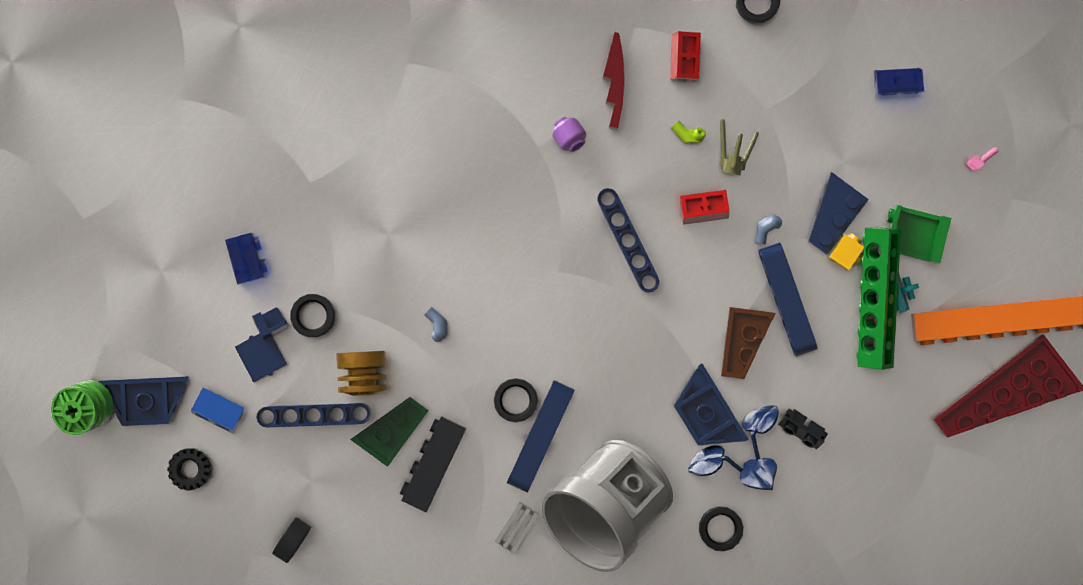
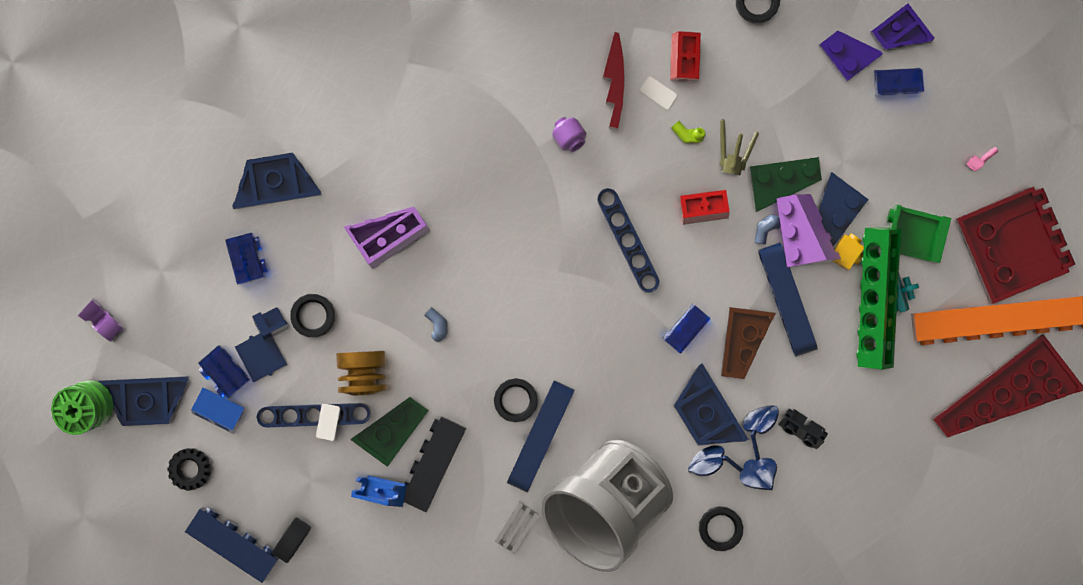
(101, 320): none -> medium lavender leg
(223, 371): none -> clear blue brick
(232, 544): none -> dark blue brick
(274, 181): none -> dark blue wing
(327, 422): none -> white sticker
(380, 491): none -> blue hinge
(387, 235): none -> medium lavender wedge
(658, 92): none -> white sticker
(686, 328): none -> clear blue brick
(782, 180): none -> dark green wing
(803, 232): none -> medium lavender wedge
(848, 54): none -> dark purple wing
(902, 30): none -> dark purple wing
(1015, 244): none -> dark red hinge

